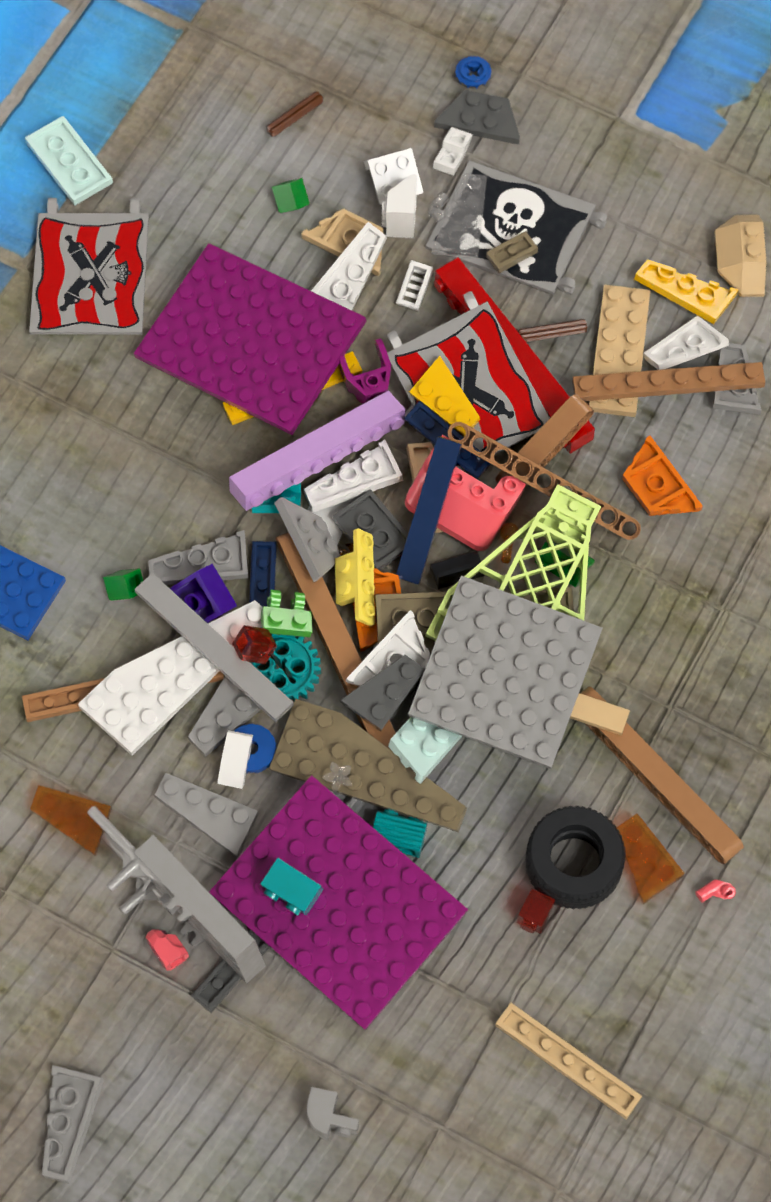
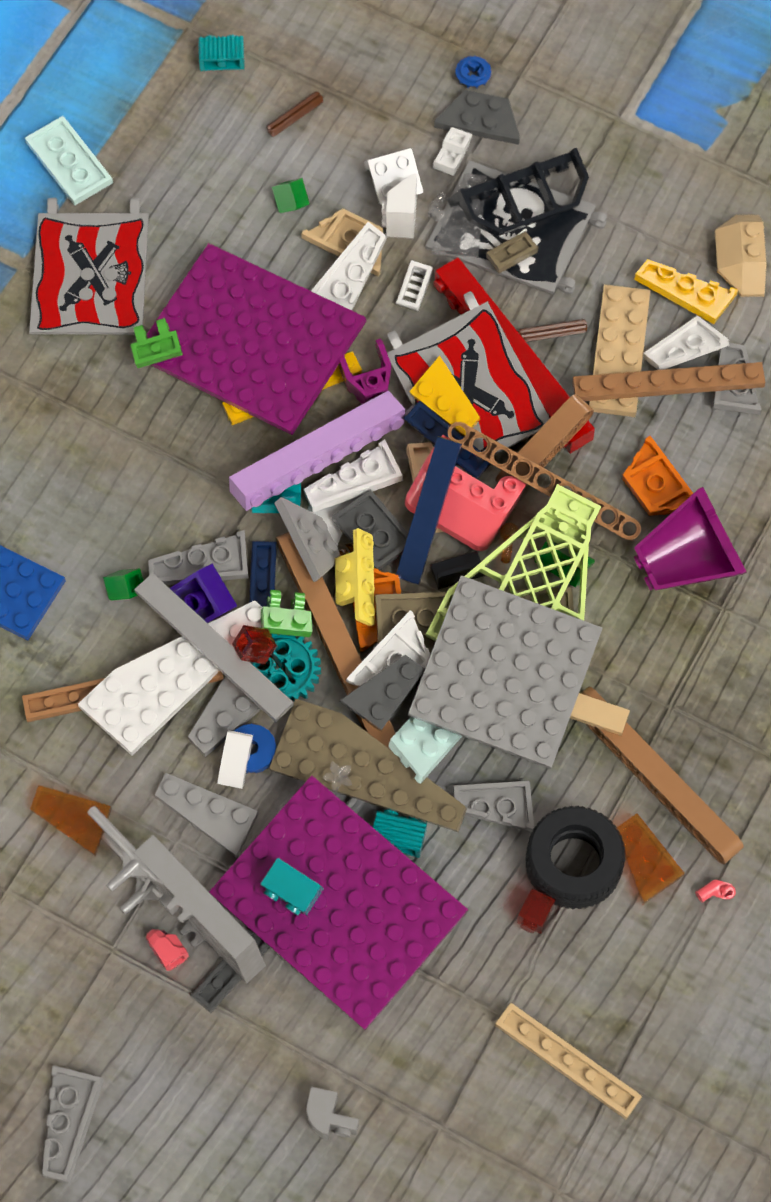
(157, 348): none -> bright green plate
(221, 53): none -> teal brick
(499, 803): none -> light grey wing
(522, 177): none -> black plate
(688, 547): none -> magenta cone

